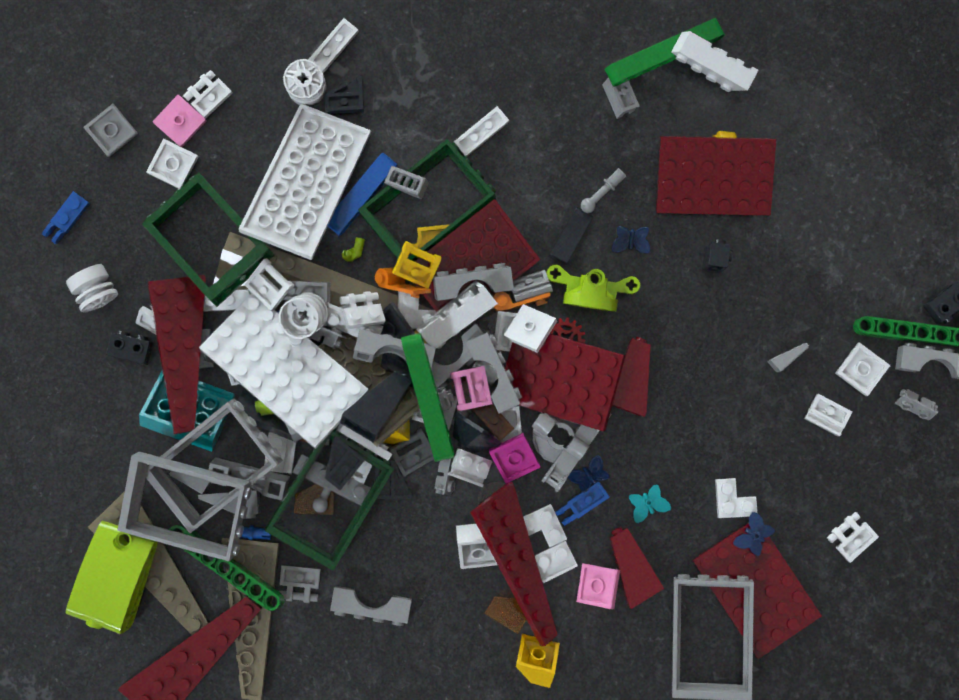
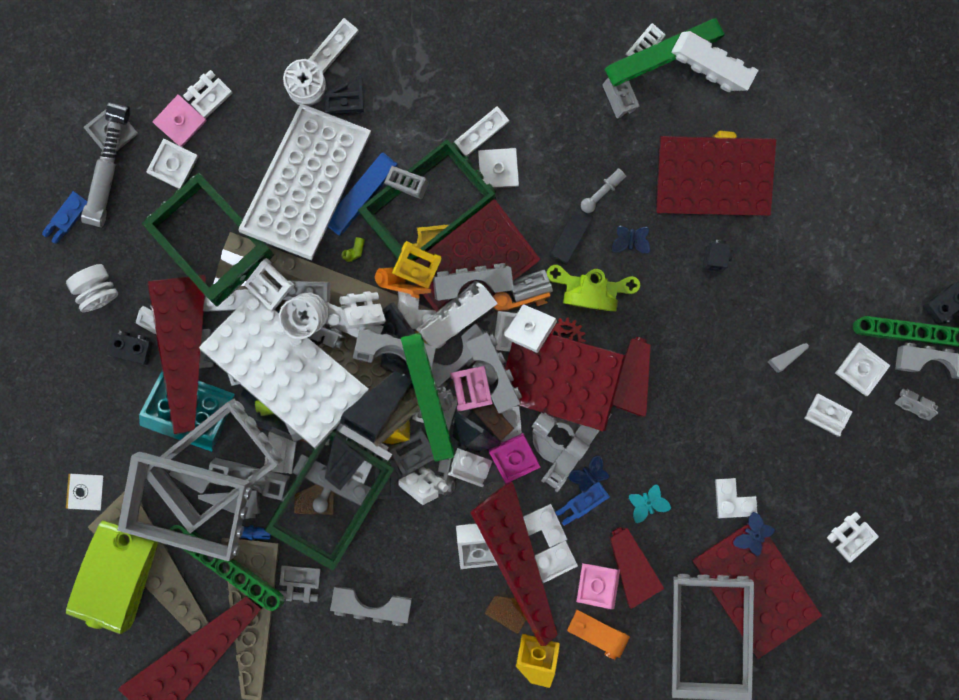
(84, 492): none -> white sticker
(95, 210): none -> piece
(419, 488): none -> white plate
(499, 167): none -> white plate
(599, 634): none -> orange door
(651, 29): none -> white slope

